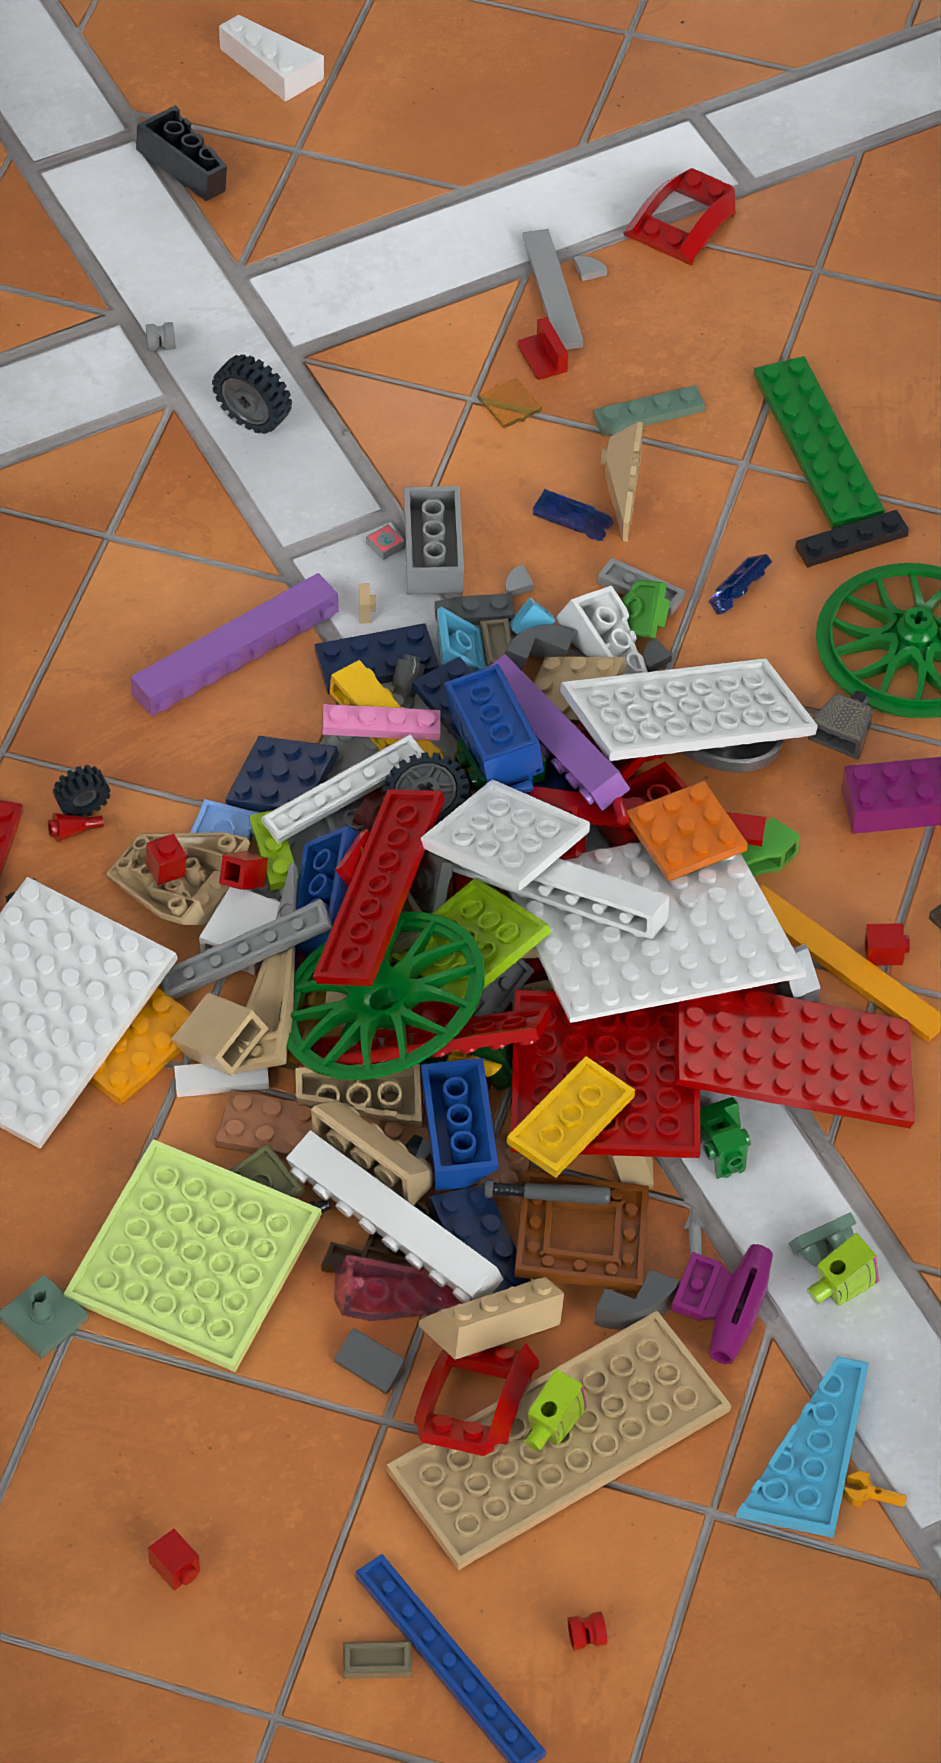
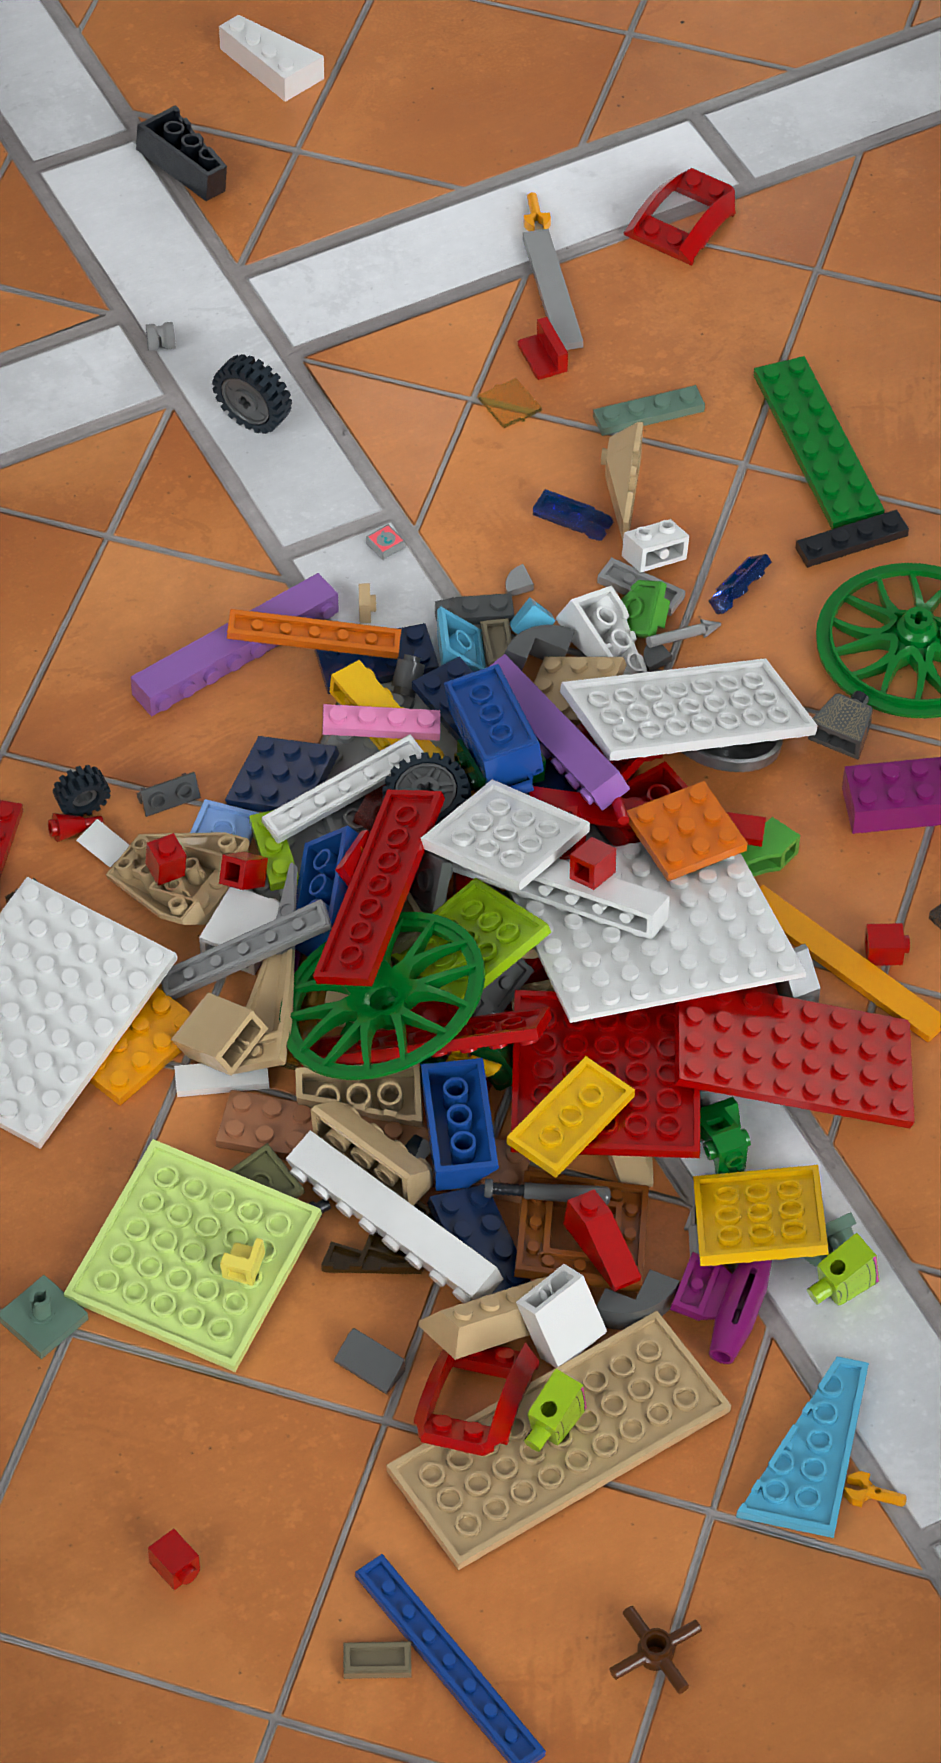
(103, 843): none -> white sticker
(169, 794): none -> dark grey hinge
(243, 1262): none -> light yellow panel
(314, 633): none -> orange plate
(387, 1290): clear pink wedge -> none
(433, 540): light grey brick -> none
(535, 214): none -> light orange bar
(561, 1316): none -> white brick
(587, 1630): red wheel -> none
(589, 267): light grey tile -> none
(592, 863): none -> red brick
(601, 1240): none -> red slope
(651, 1660): none -> reddish brown bar
(655, 545): none -> white brick
(705, 627): none -> light grey piece
(760, 1215): none -> yellow plate

